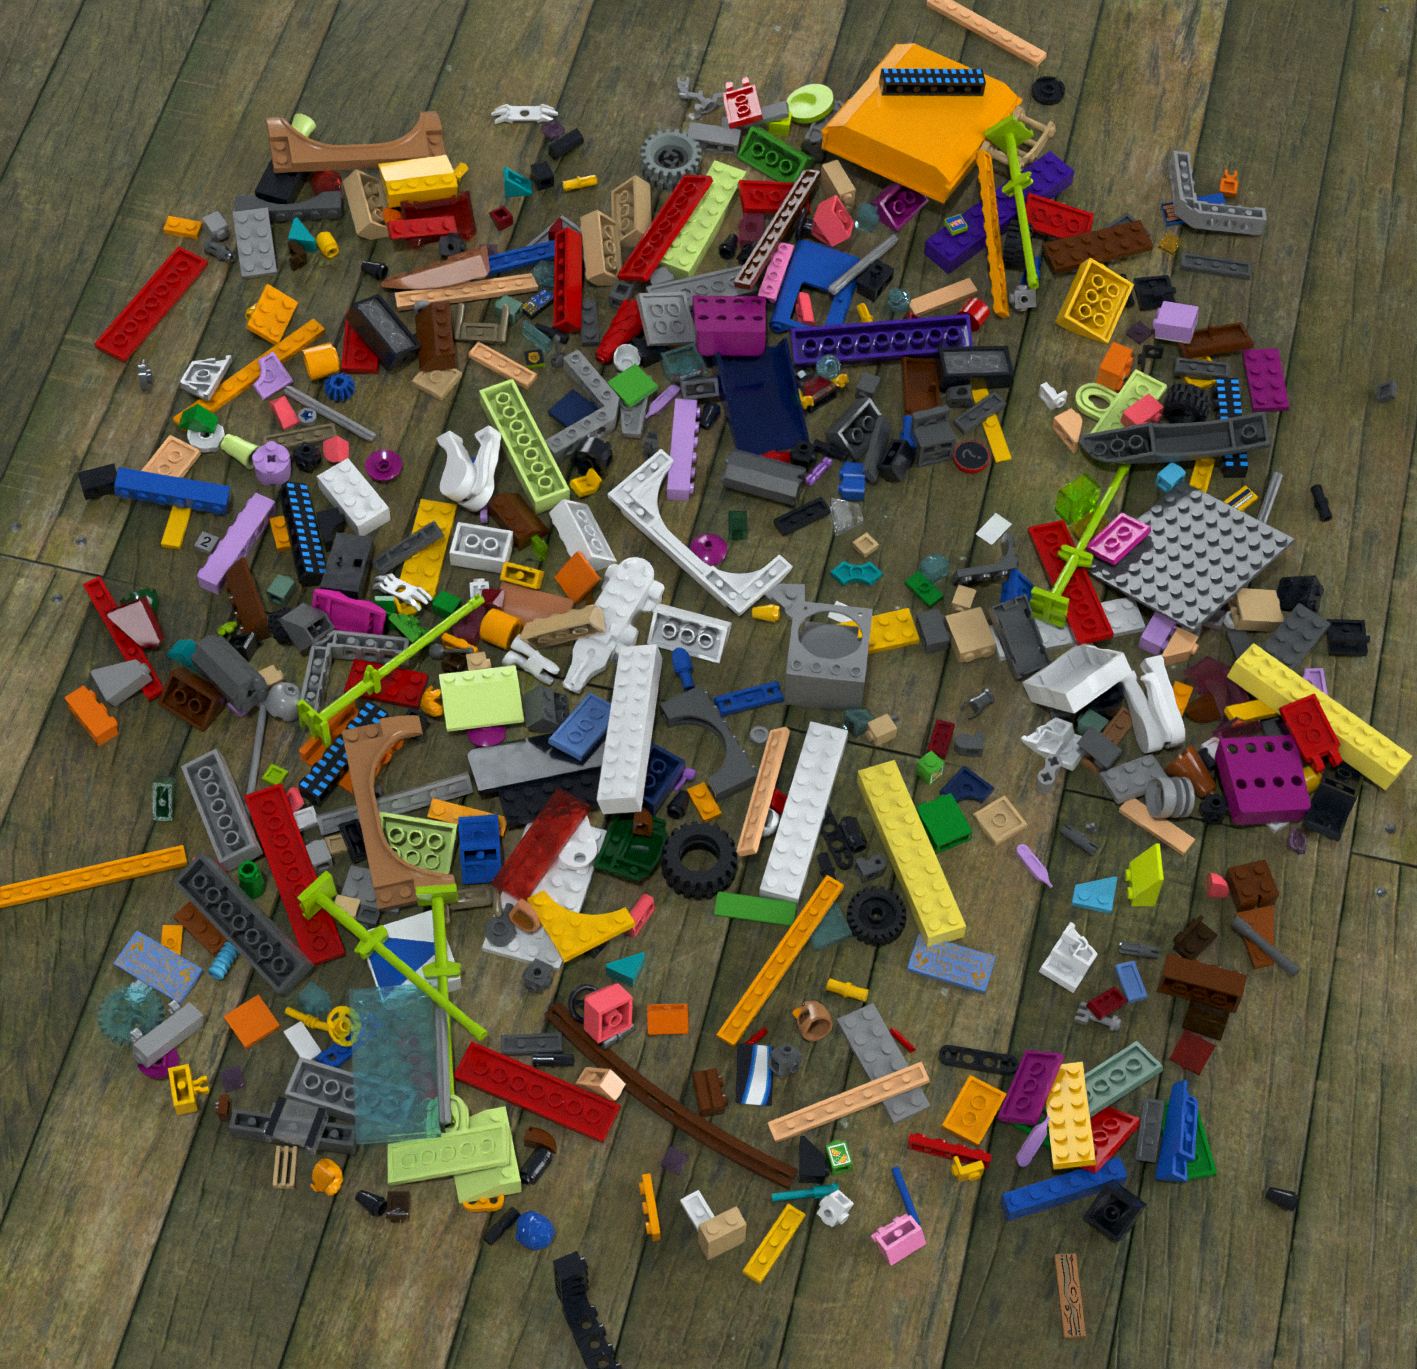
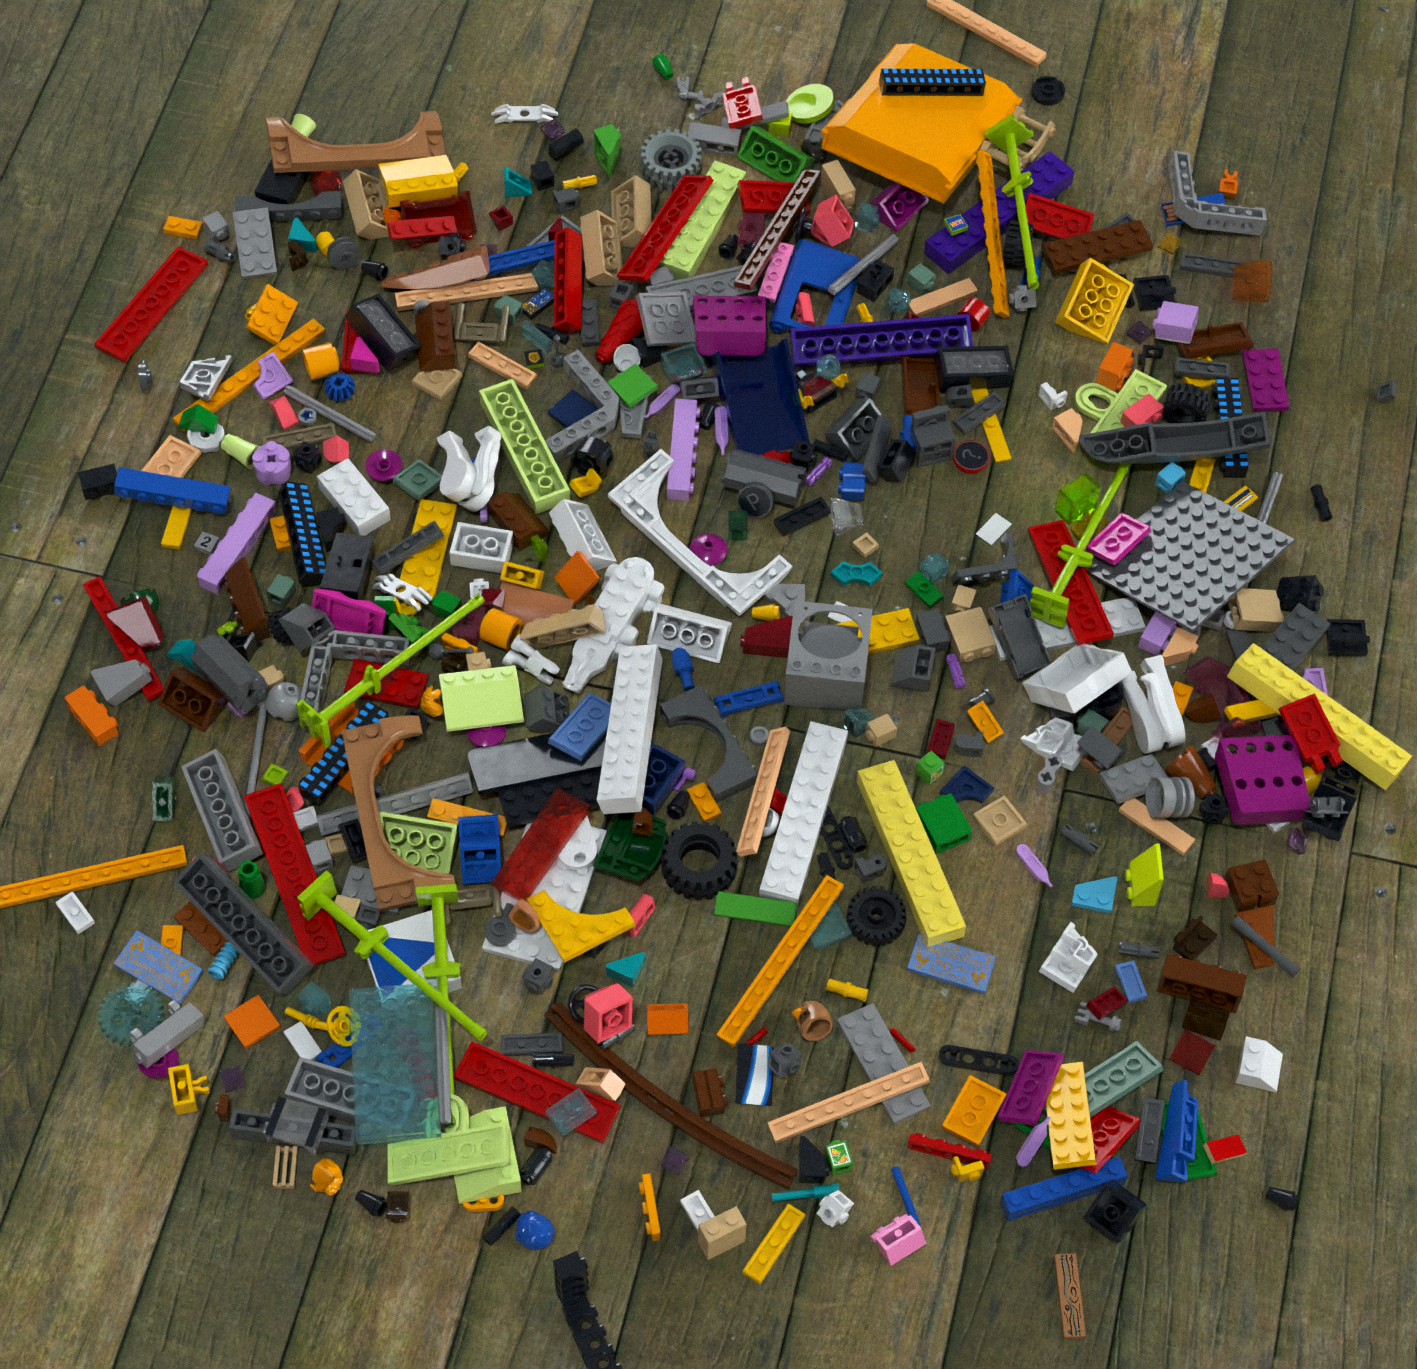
(75, 912): none -> white plate
(343, 253): none -> dark grey piece
(363, 358): none -> dark pink slope
(418, 479): none -> sand green tile
(566, 200): none -> dark grey brick
(570, 1112): none -> clear light blue plate
(607, 147): none -> bright green slope
(663, 66): none -> green cone
(721, 427): none -> lavender piece
(755, 500): none -> black tile
(768, 638): none -> dark red slope
(913, 667): none -> dark grey slope
(921, 279): none -> sand green brick
(955, 671): none -> medium lavender axle
(984, 721): none -> light orange plate
(1225, 1149): none -> red tile
(1252, 281): none -> clear orange slope
(1259, 1065): none -> white slope
(1321, 805): none -> dark grey hinge

